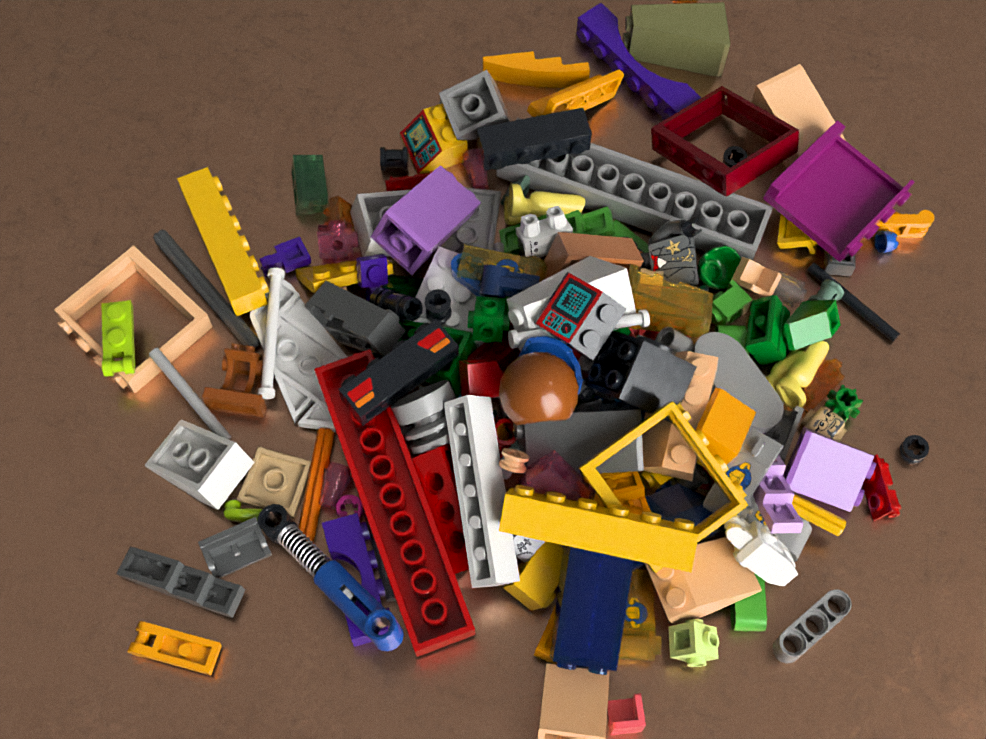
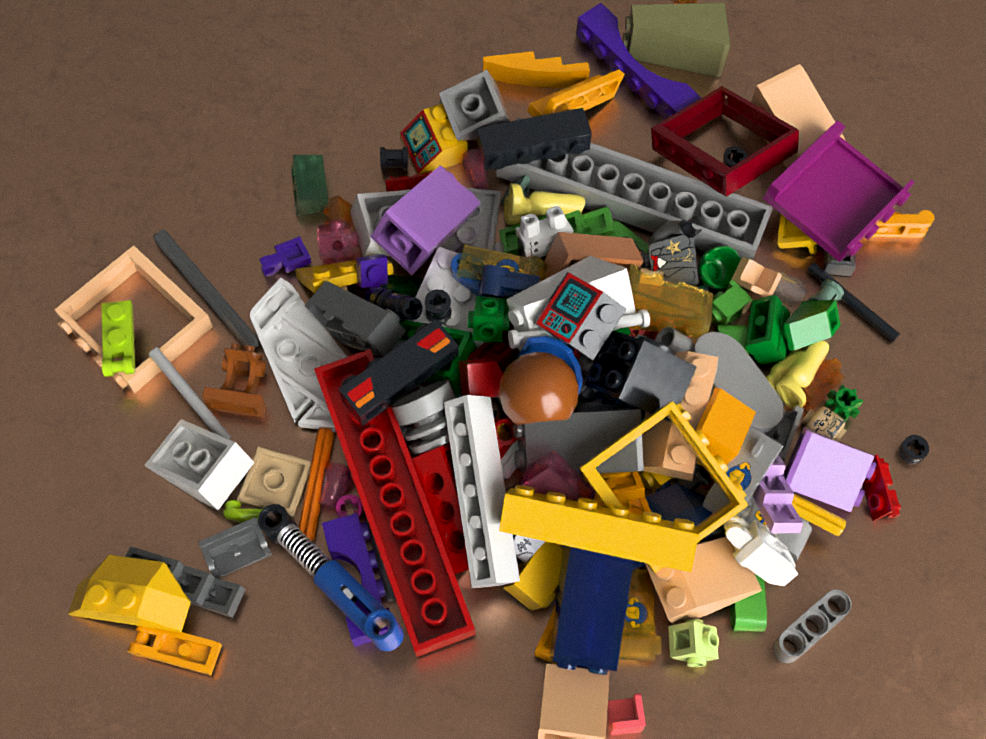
(132, 594): none -> yellow wedge
(222, 241): yellow brick -> none
(275, 276): white bar -> none
(514, 460): light nougat bush -> none
(886, 241): blue hinge -> none

